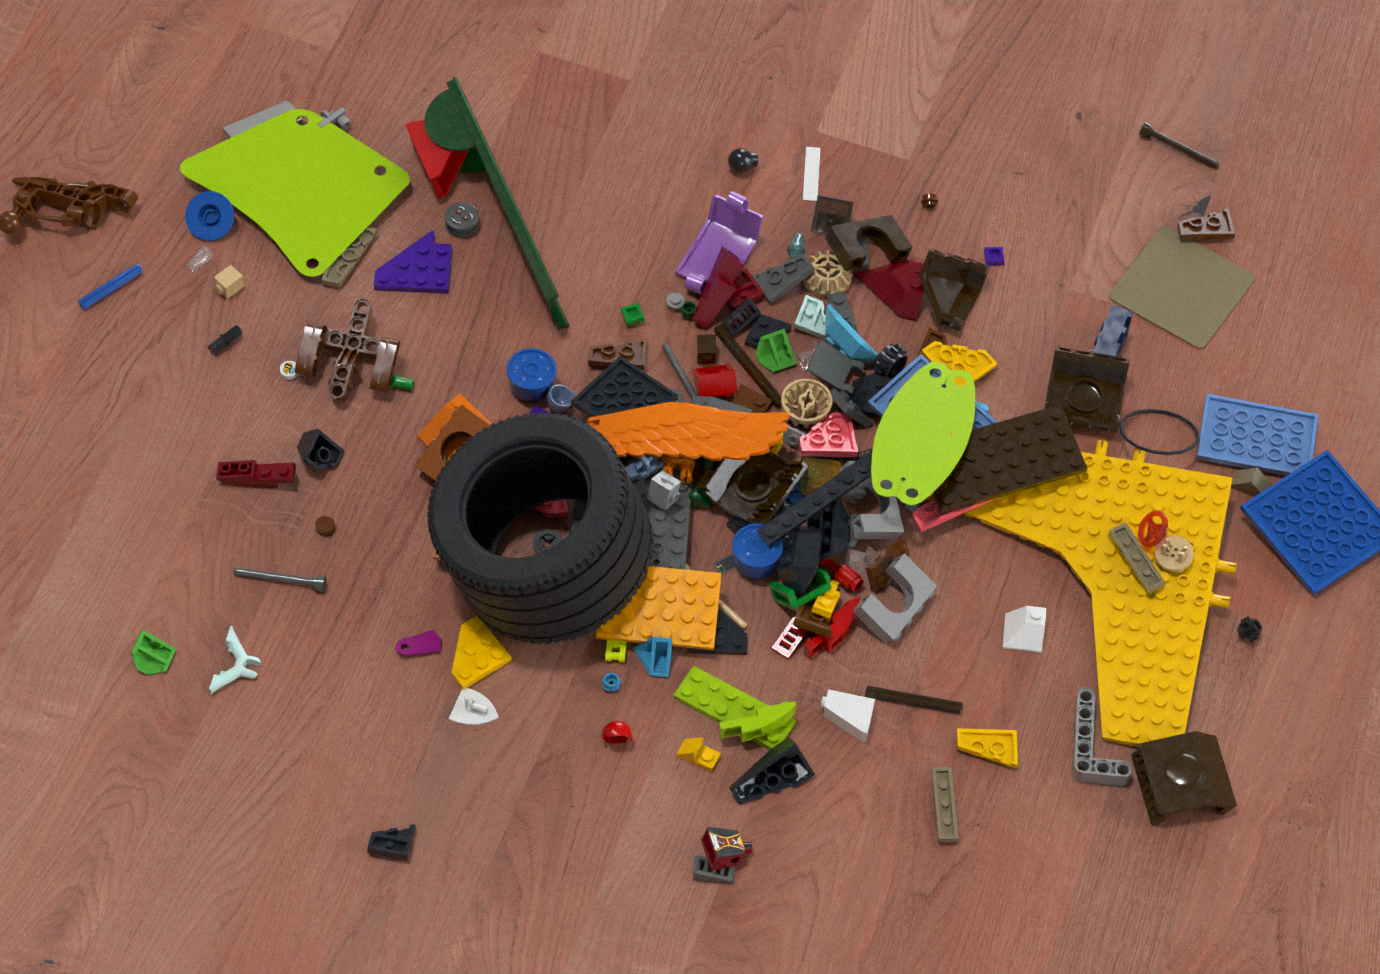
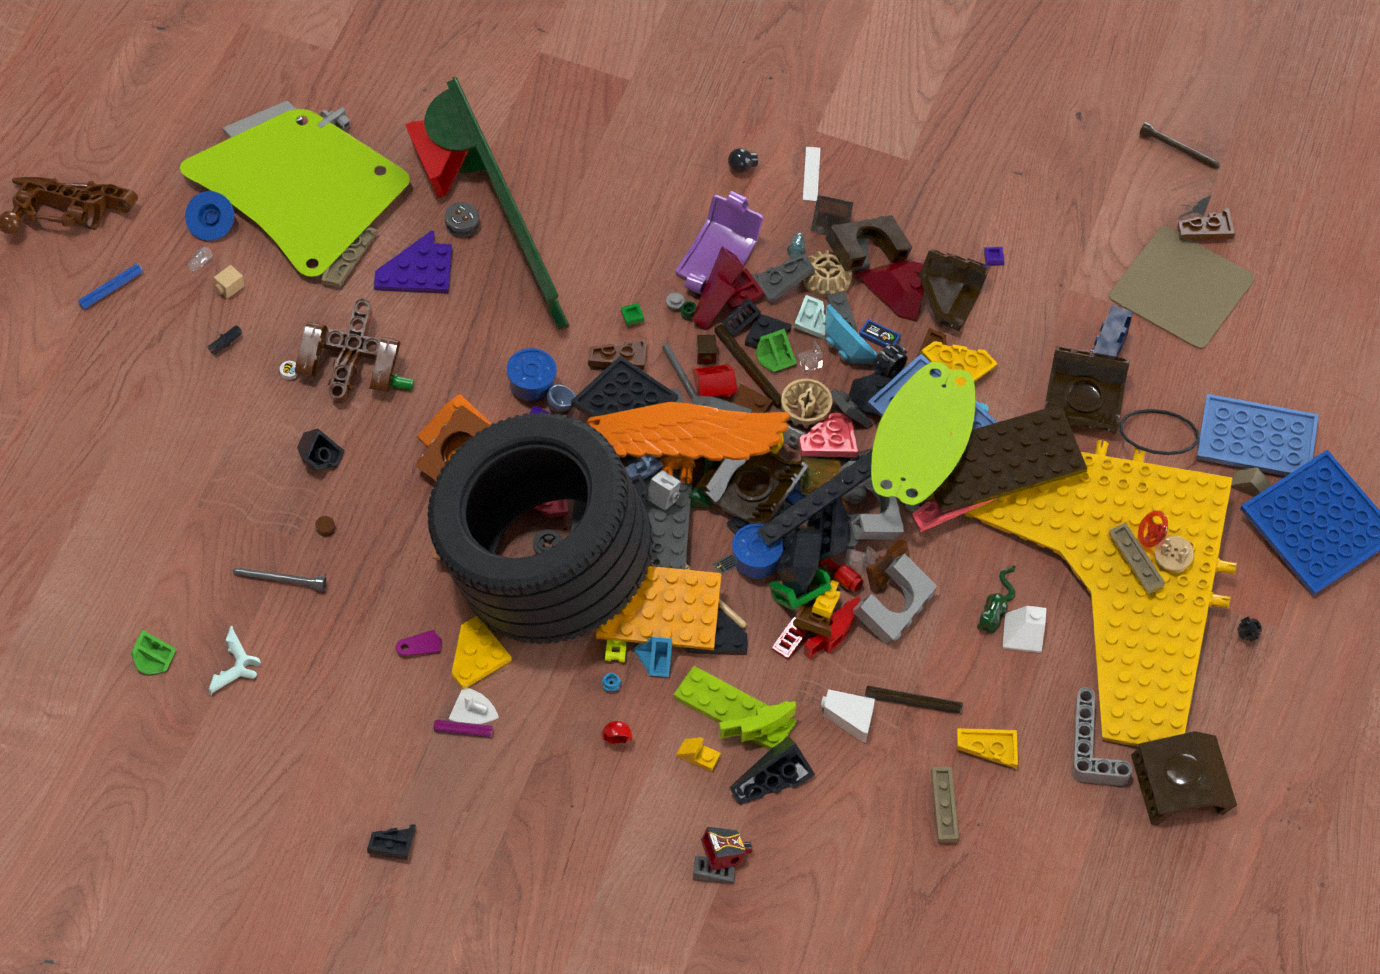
(251, 474): dark red slope -> none
(463, 728): none -> magenta axle
(833, 367): dark grey flag -> none
(879, 334): none -> tile
(929, 200): reddish brown plate -> none
(996, 605): none -> dark green animal

